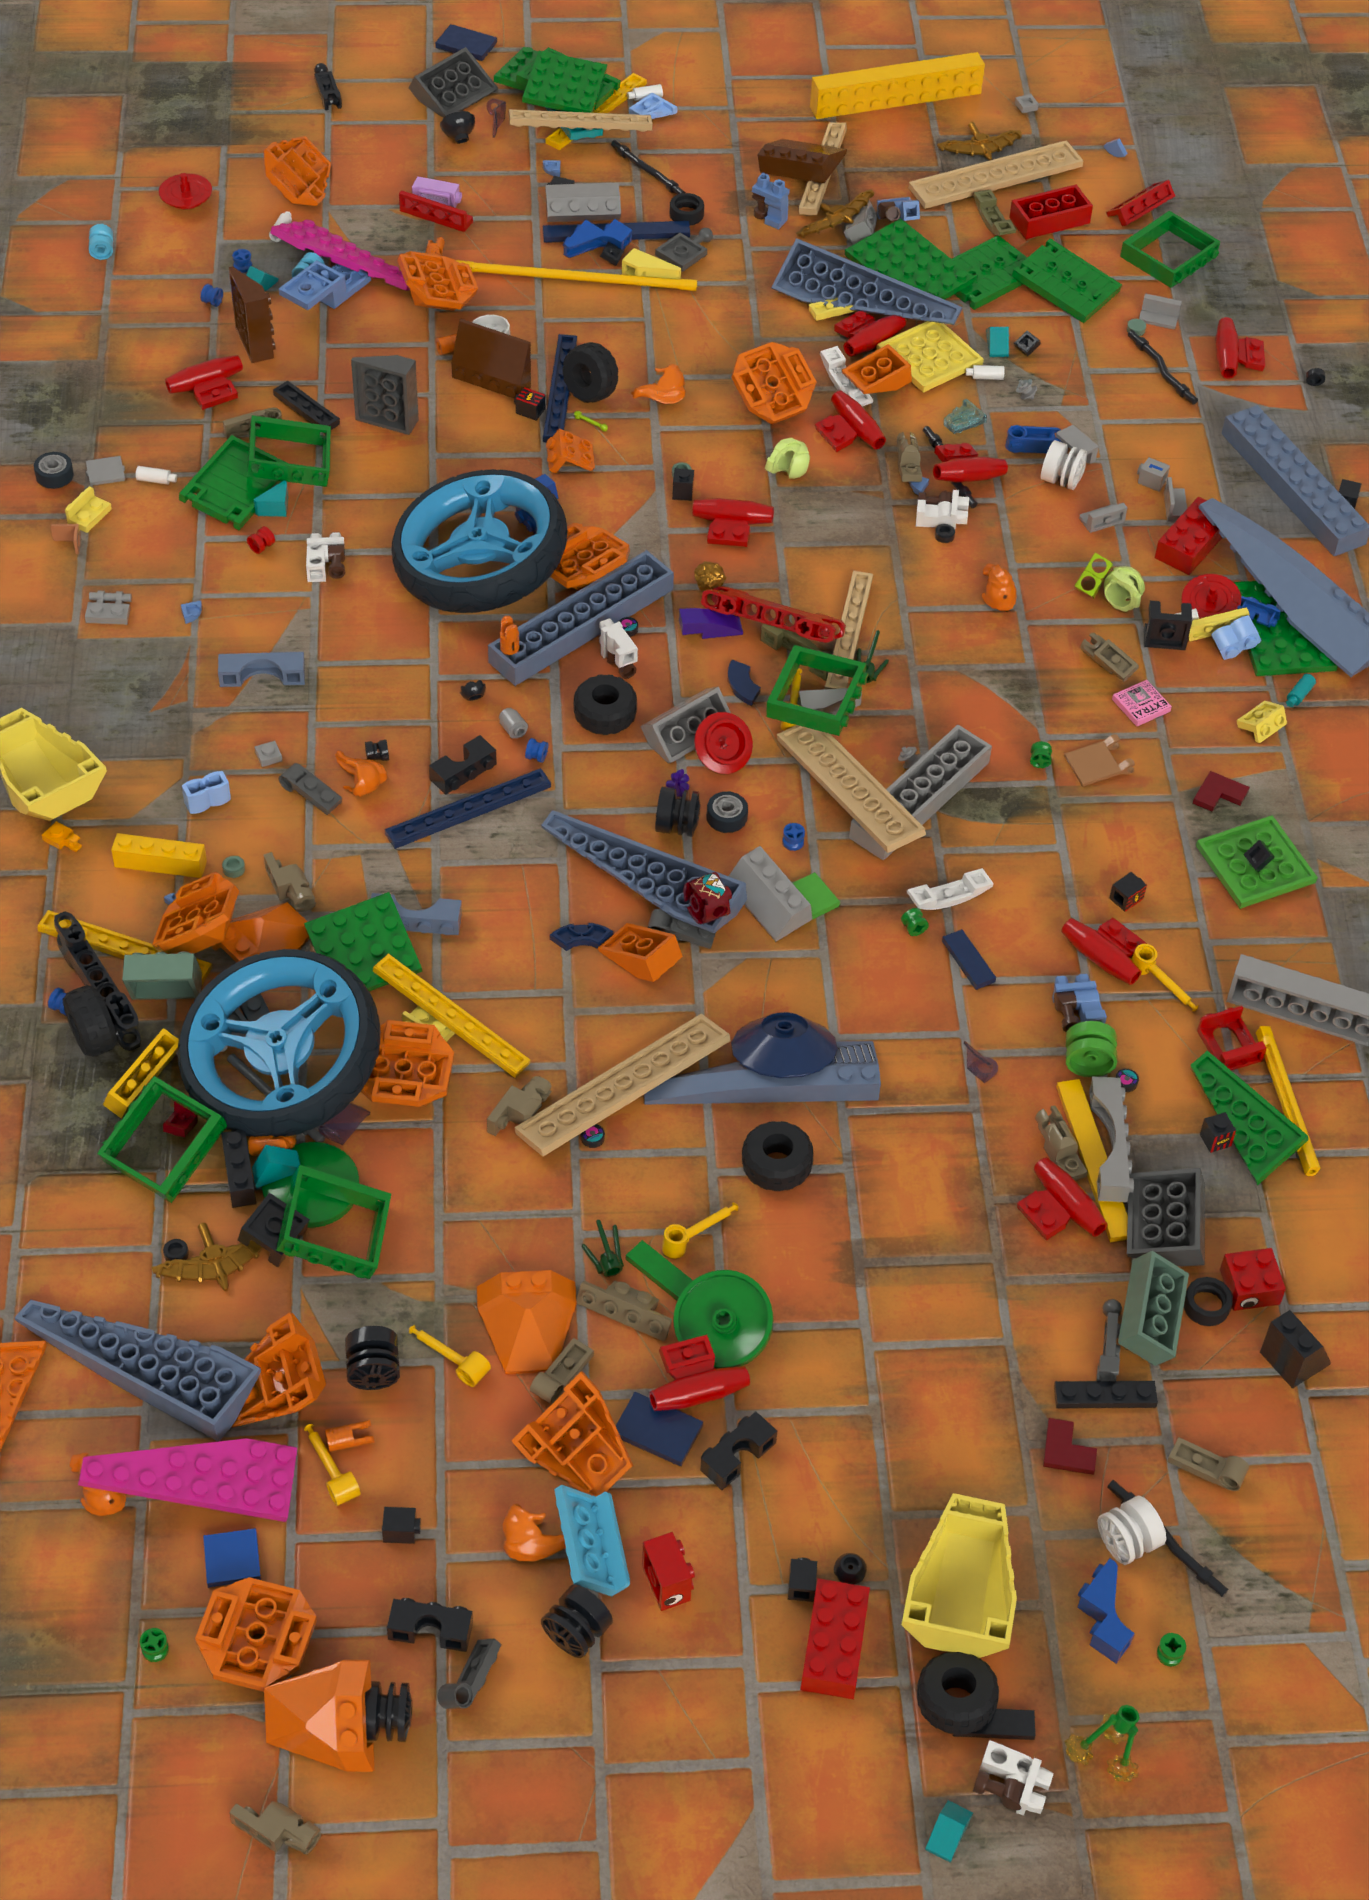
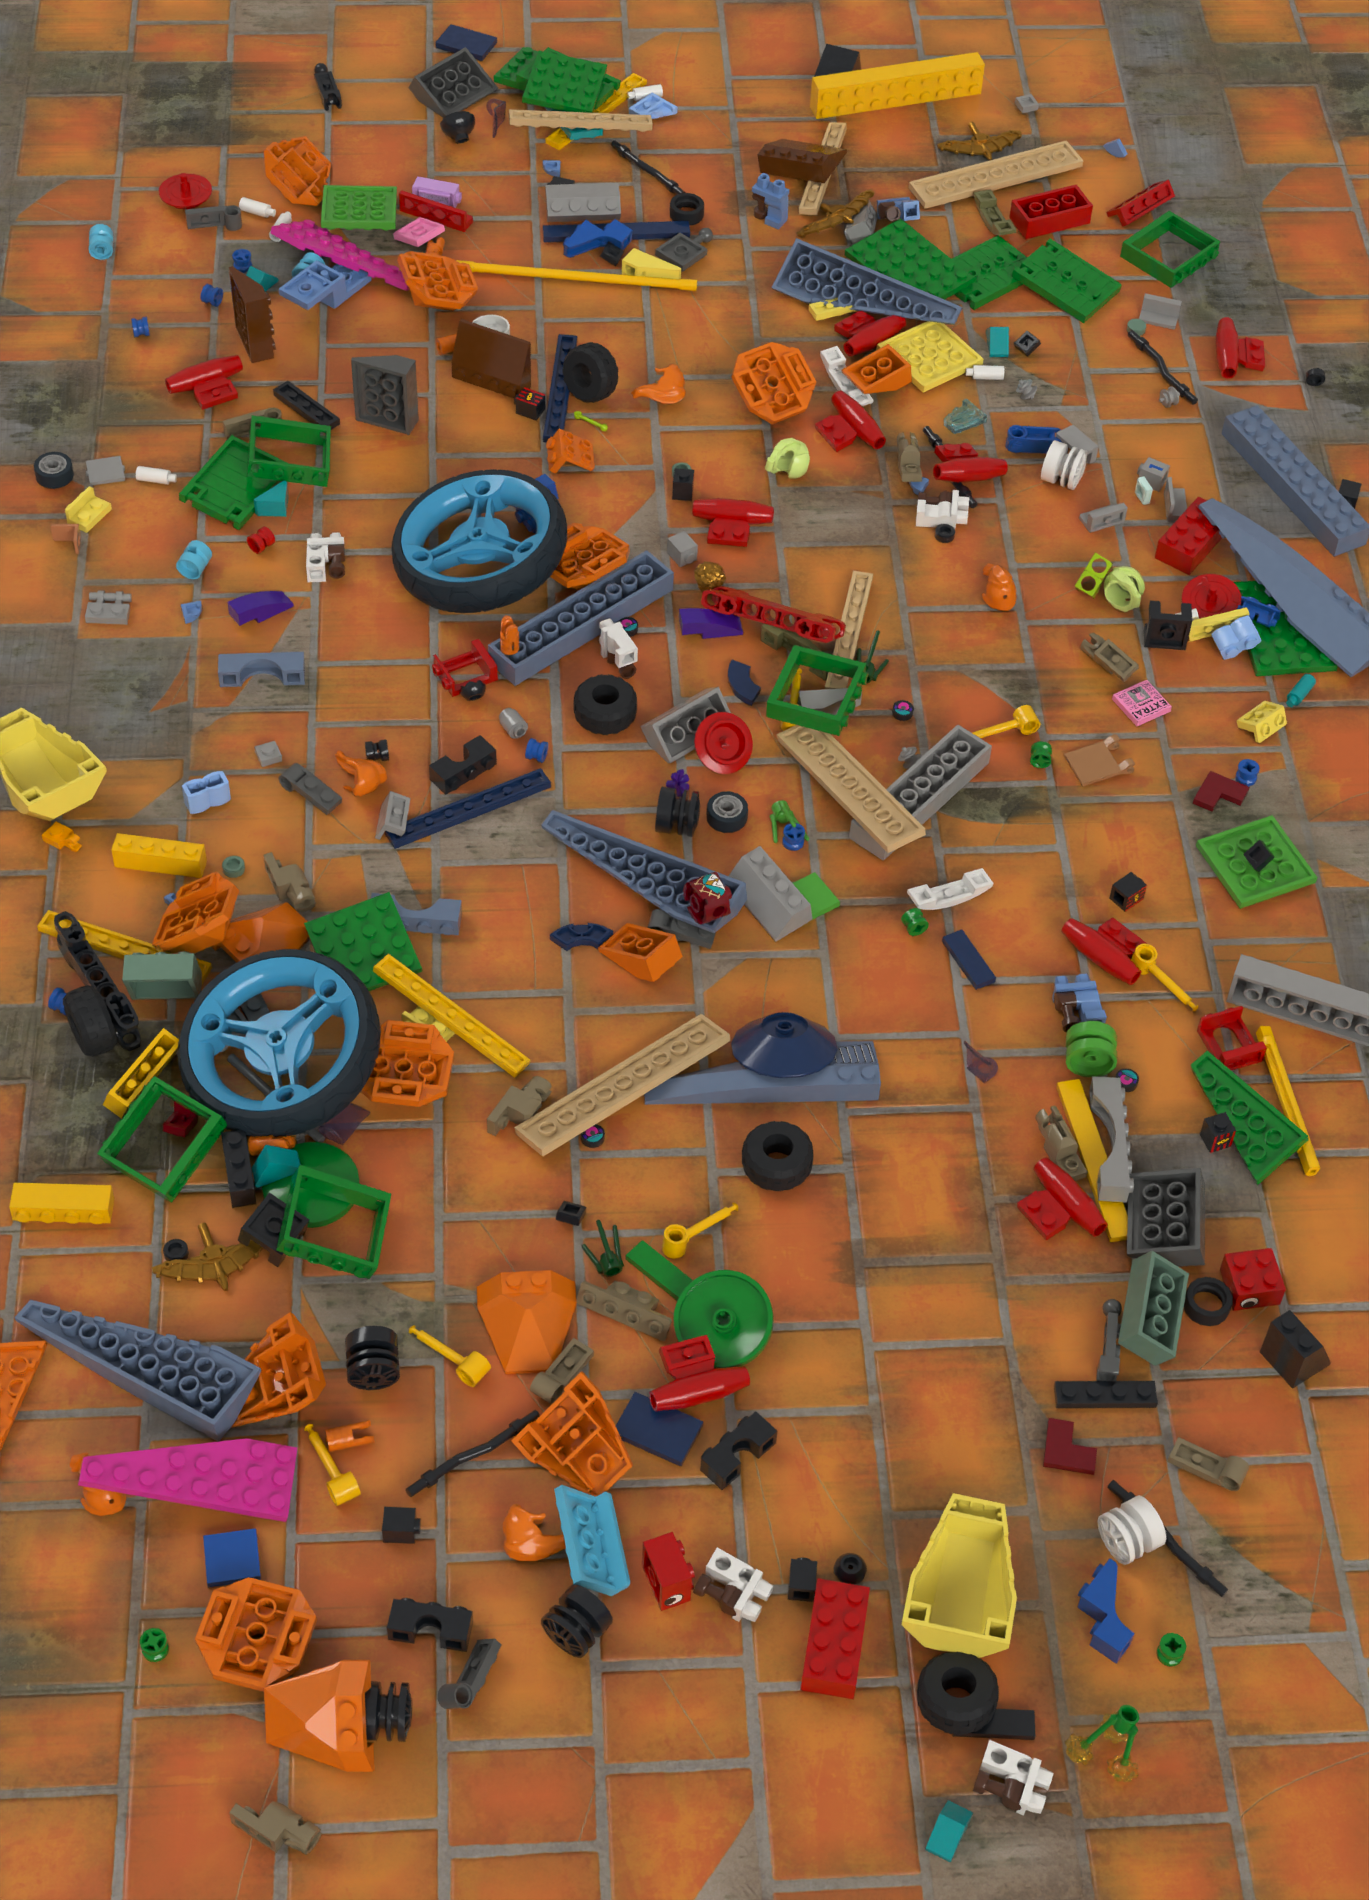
(62, 1203): none -> yellow brick
(140, 327): none -> blue wheel
(194, 559): none -> medium azure wheel
(214, 216): none -> dark grey plate
(256, 207): none -> white cylinder
(258, 606): none -> dark purple slope
(359, 207): none -> bright green plate
(393, 815): none -> light grey panel
(418, 232): none -> bright pink tile
(431, 1477): none -> black bar
(477, 655): none -> red panel
(571, 1213): none -> black tile
(682, 549): none -> light grey brick
(741, 1585): none -> white hips
(783, 814): none -> bright green plant
(838, 60): none -> black slope
(902, 710): none -> black tile
(1024, 719): none -> yellow piece
(1143, 490): none -> light aqua tile
(1169, 397): none -> light grey wheel
(1247, 772): none -> blue wheel

